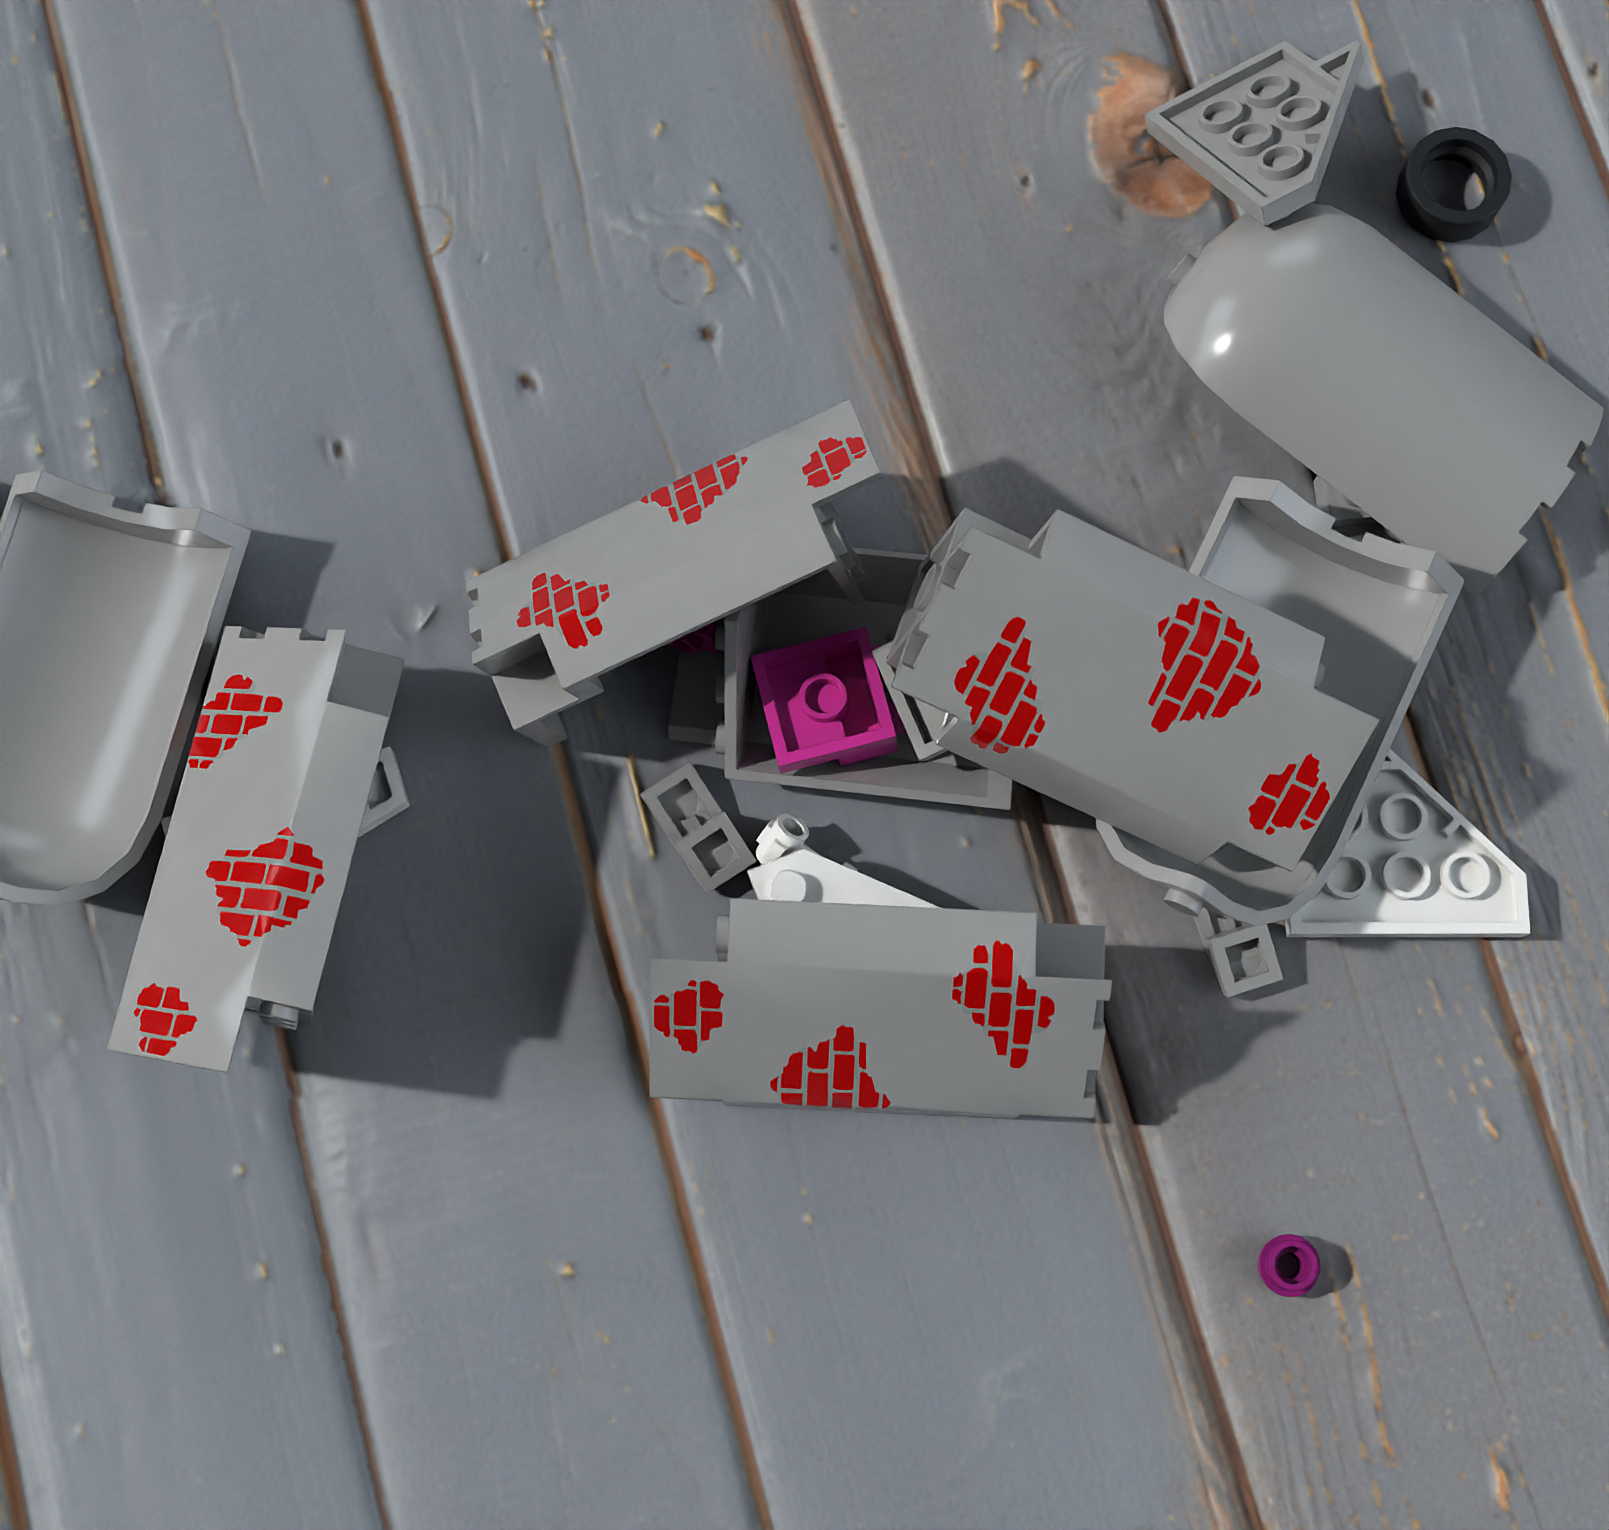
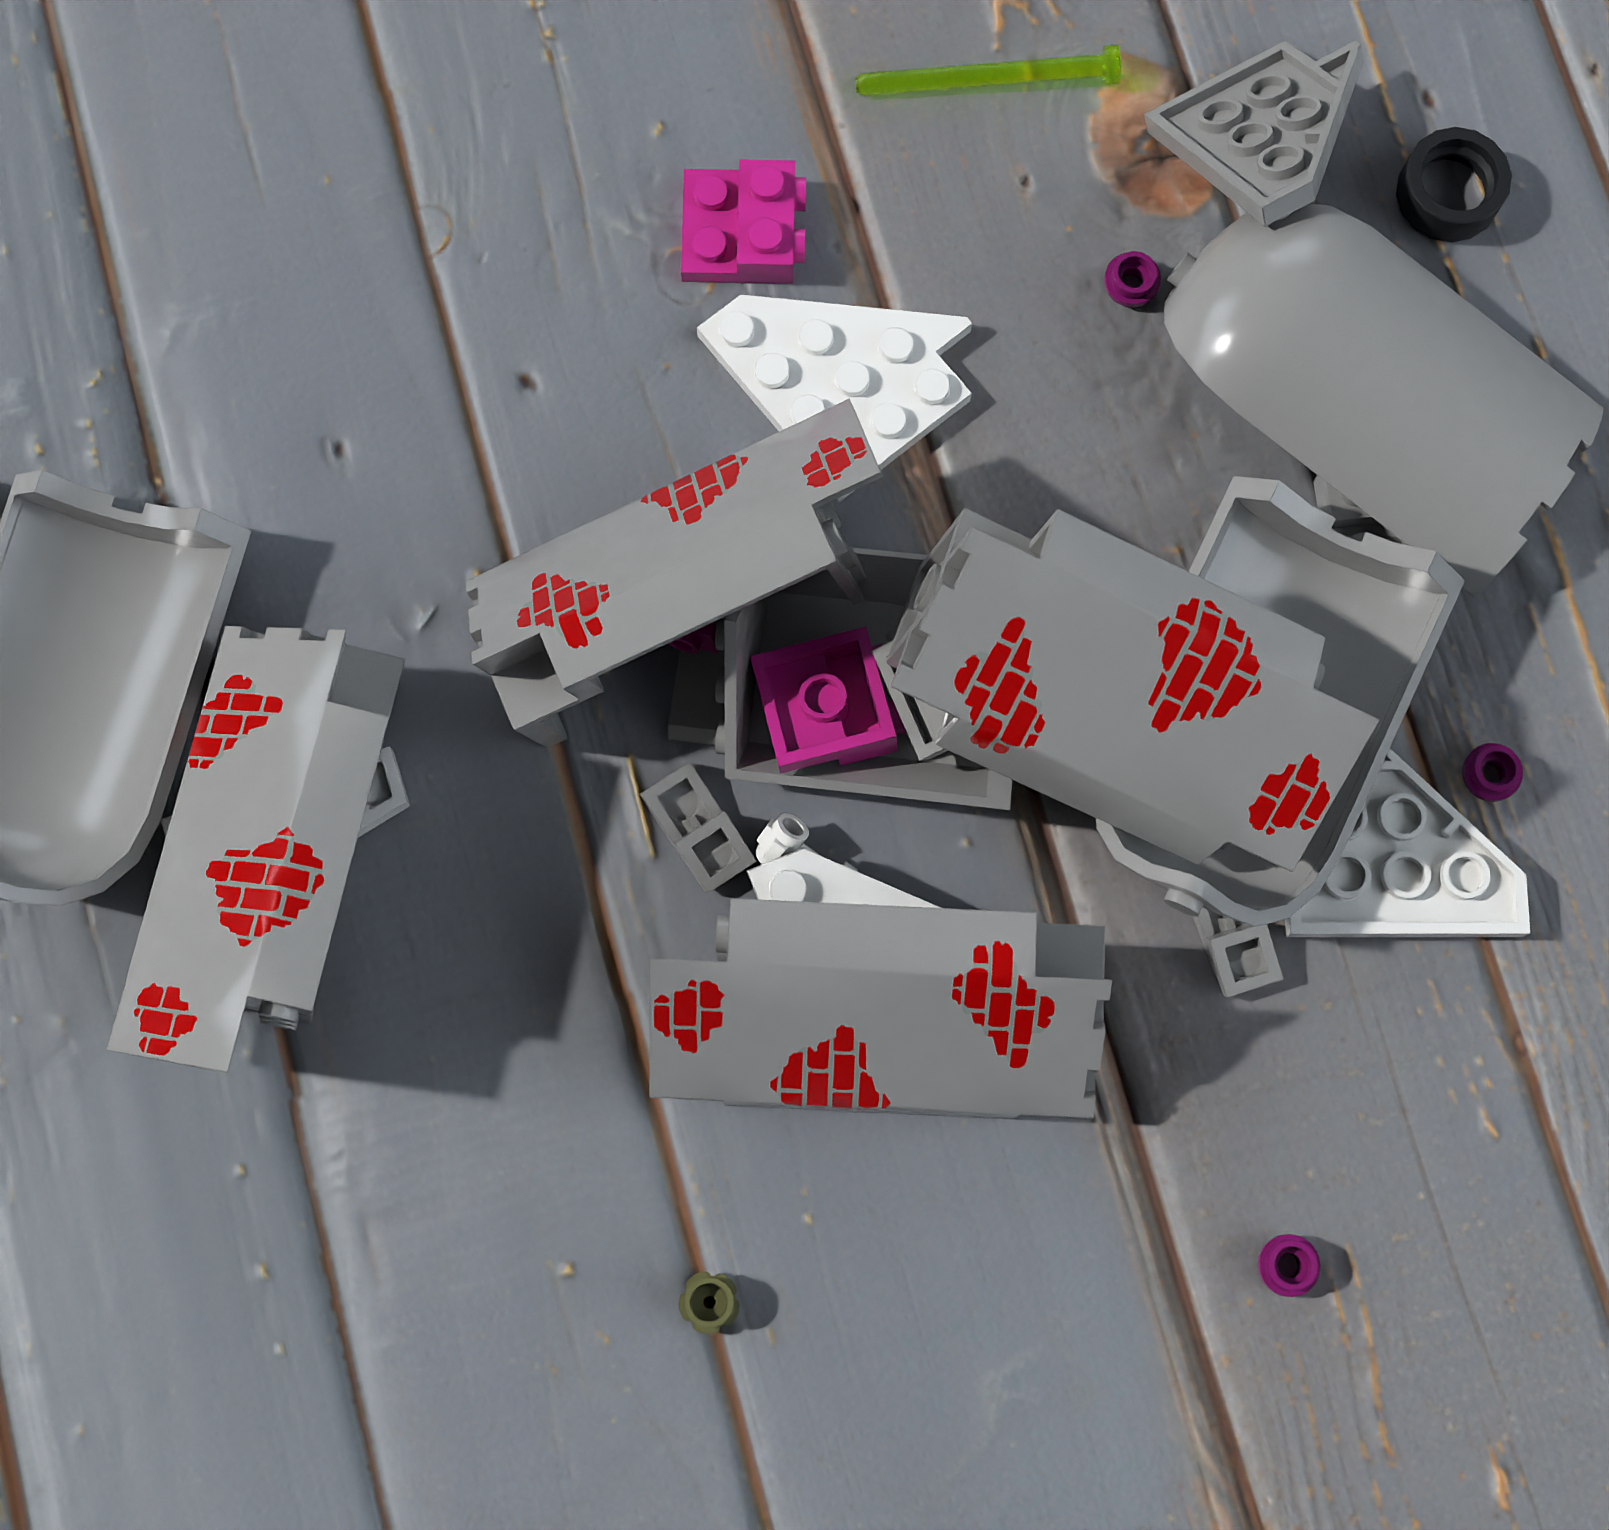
(725, 1309): none -> olive plate
(742, 223): none -> dark pink plate
(813, 355): none -> white wing
(990, 74): none -> clear neon green bar
(1137, 265): none -> magenta plate
(1504, 761): none -> magenta plate

